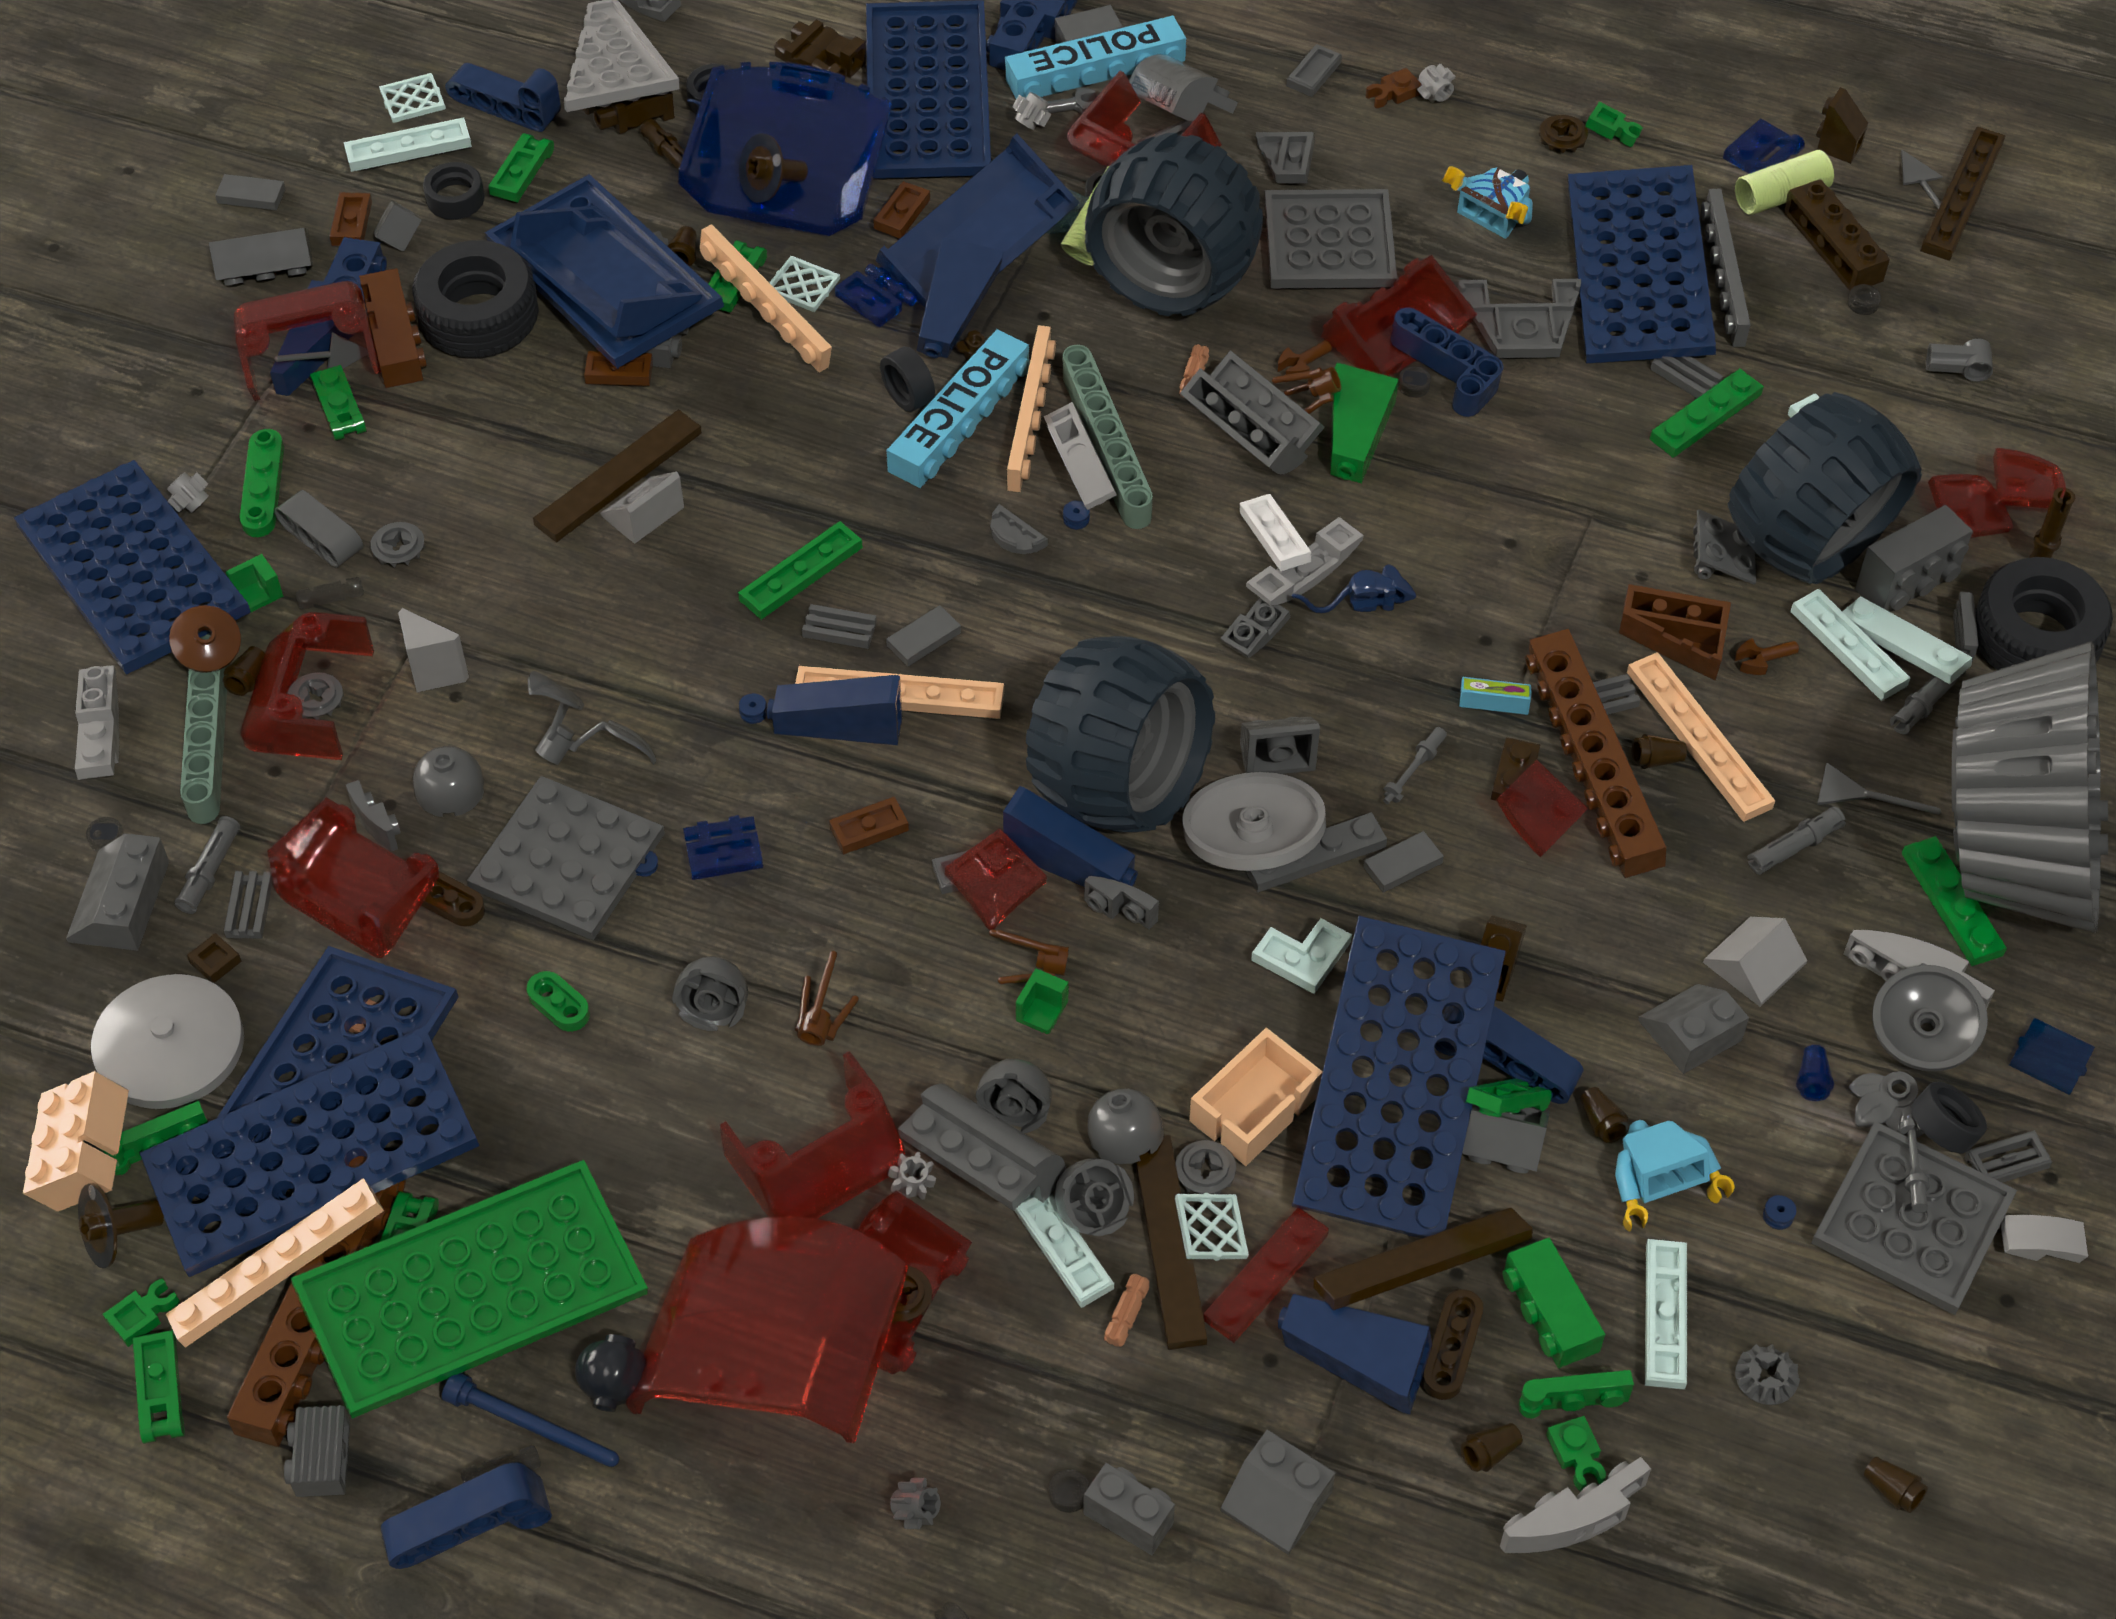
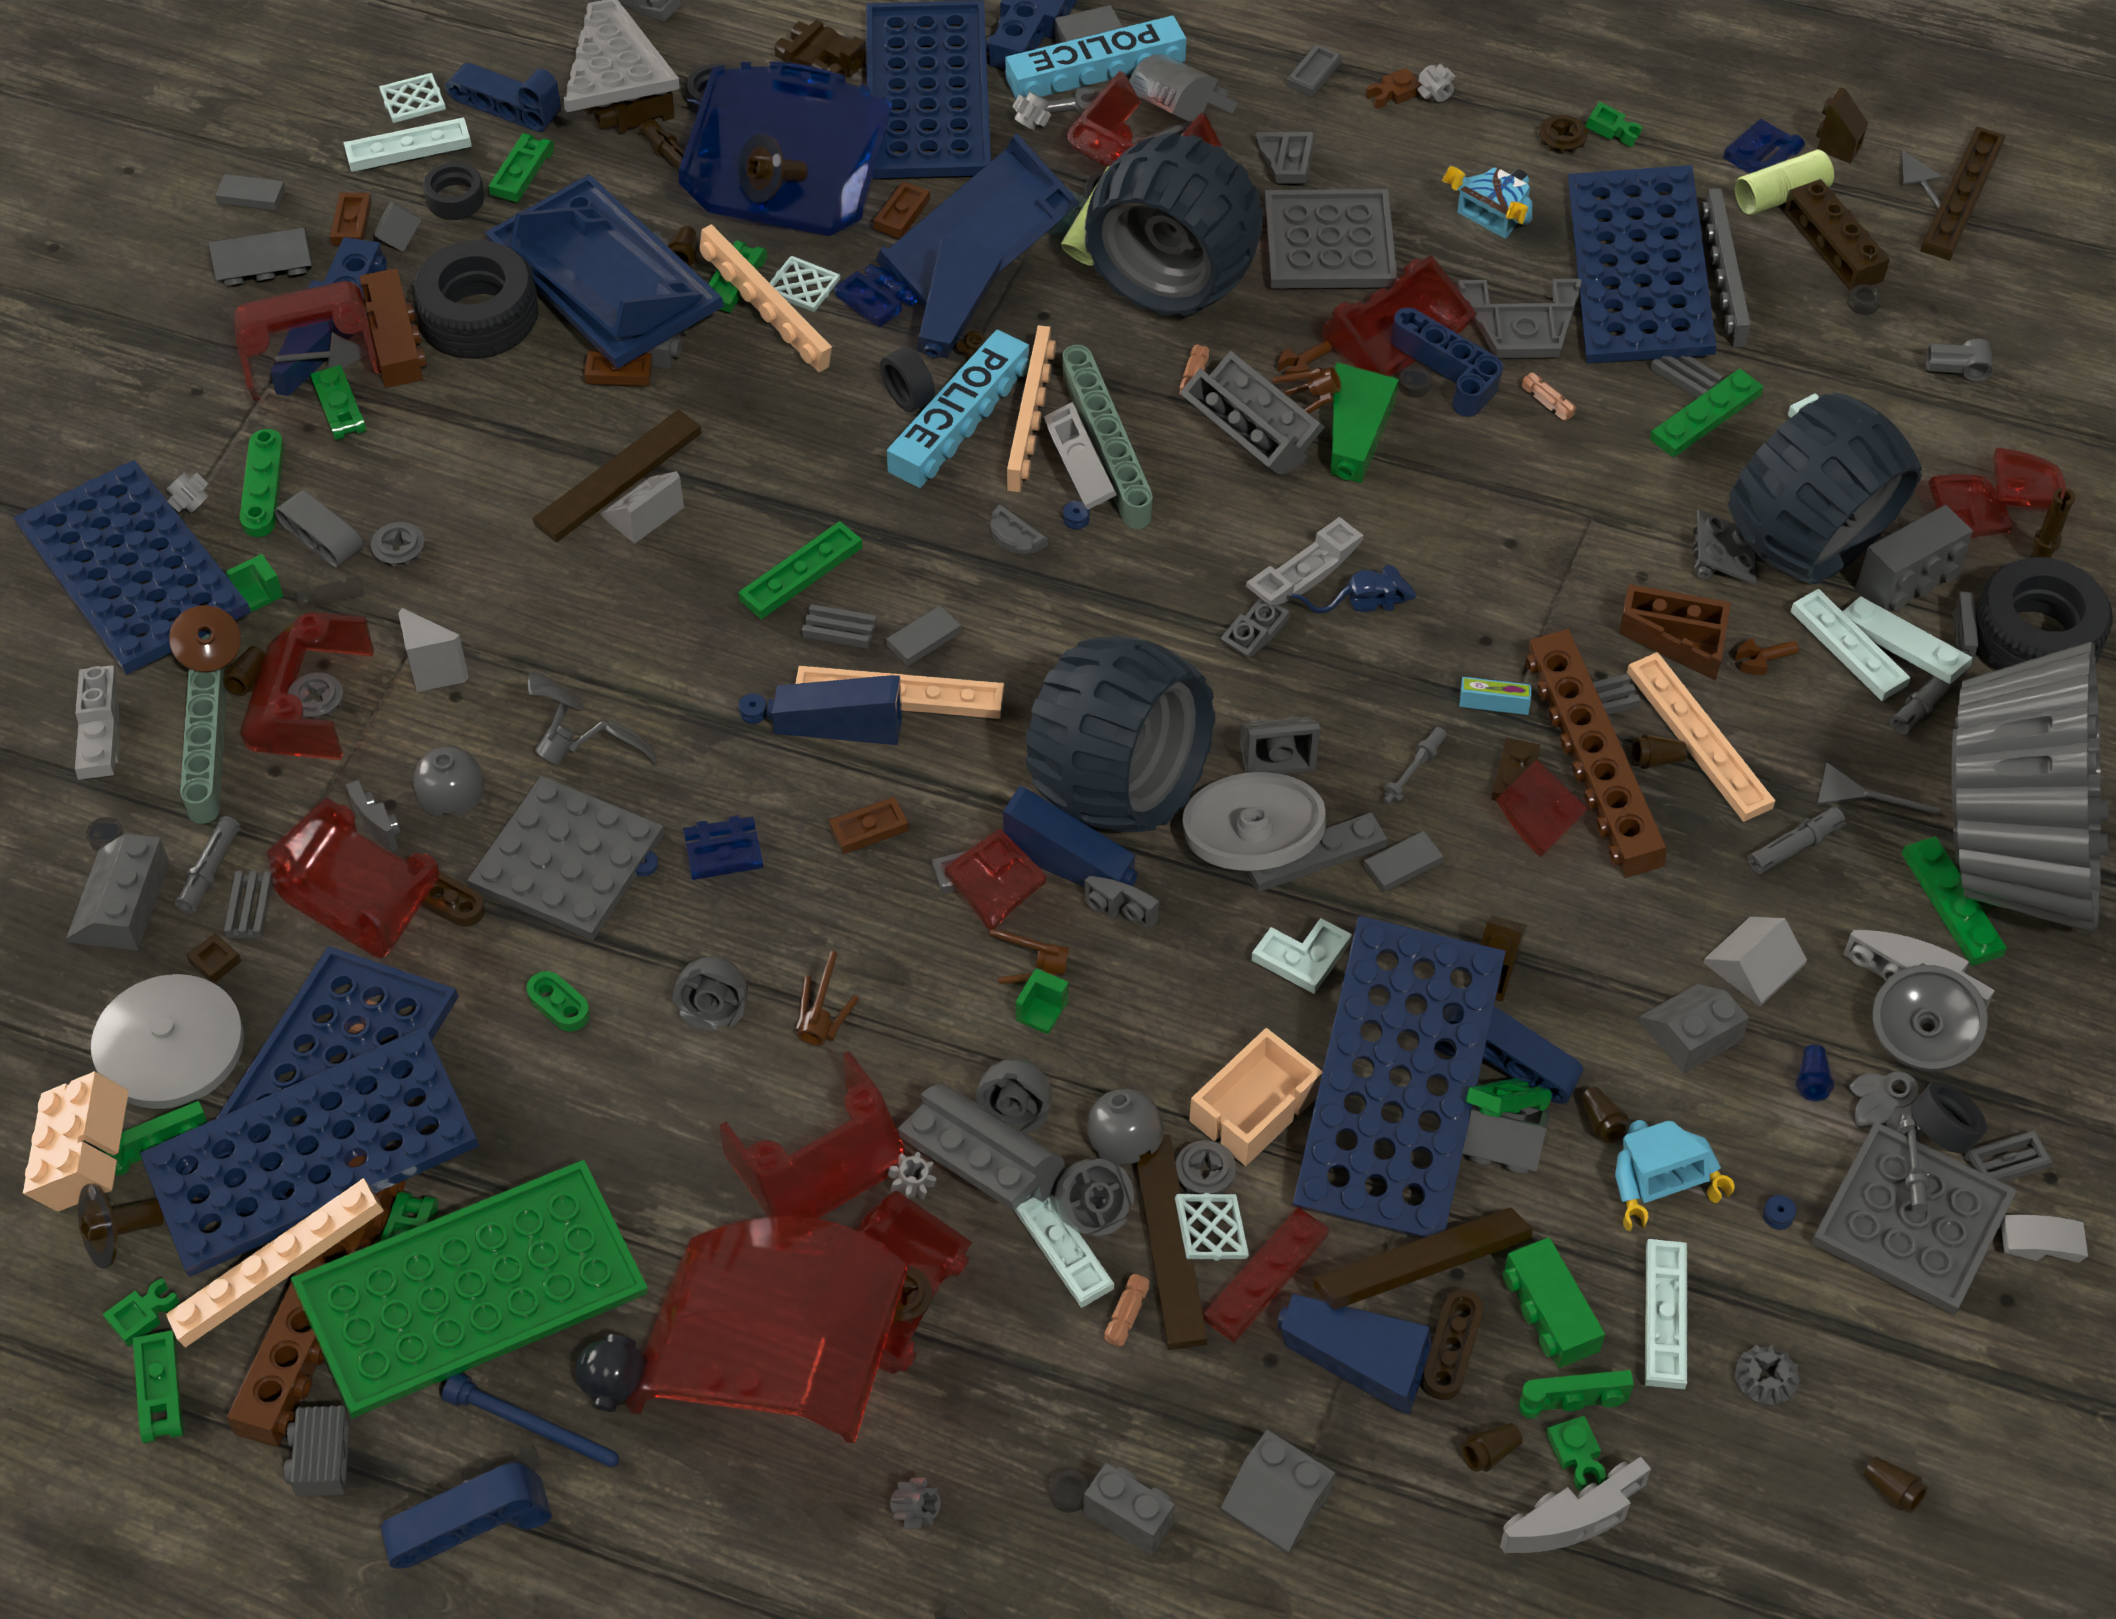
(1275, 532): white plate -> none
(1548, 396): none -> nougat axle
(2052, 1056): clear blue piece -> none

